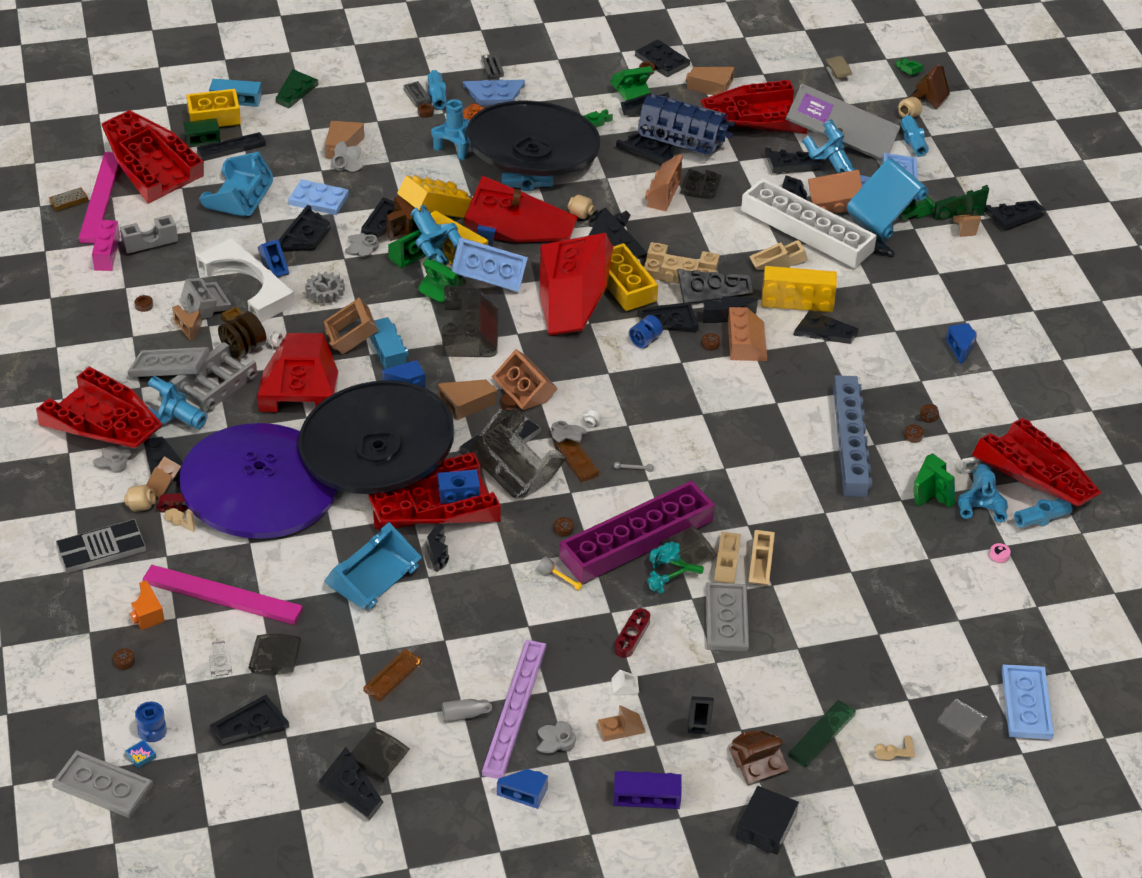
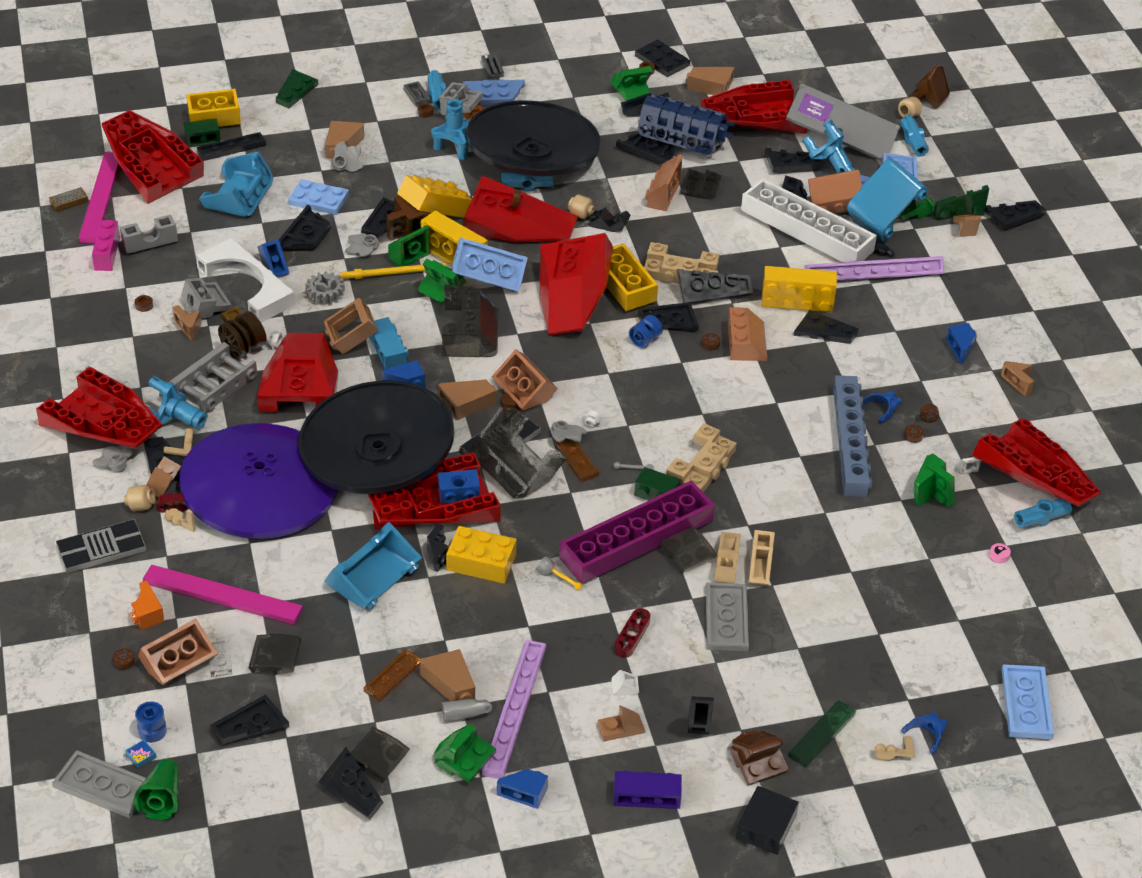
(159, 791): none -> green cone
(169, 362): light grey tile -> none
(177, 652): none -> nougat slope
(187, 445): none -> tan piece
(247, 92): dark azure brick -> none
(359, 273): none -> yellow bar
(434, 235): dark azure wheel -> none
(448, 675): none -> medium nougat slope
(460, 92): none -> light grey brick
(463, 753): none -> green piece
(481, 554): none -> yellow brick
(487, 232): blue slope -> none
(556, 737): light grey plate -> none
(563, 526): reddish brown tile -> none
(599, 119): green plate -> none
(616, 233): black wing -> none
(654, 483): none -> dark green brick
(668, 554): teal plant -> none
(707, 462): none -> tan bracket
(719, 310): black slope -> none
(779, 256): tan slope -> none
(839, 67): dark tan slope -> none
(883, 268): none -> lavender tile
(889, 399): none -> blue helmet
(910, 67): green plate -> none
(930, 722): none -> blue helmet
(962, 719): clear piece -> none
(983, 494): dark azure wheel -> none
(1018, 376): none -> medium nougat slope

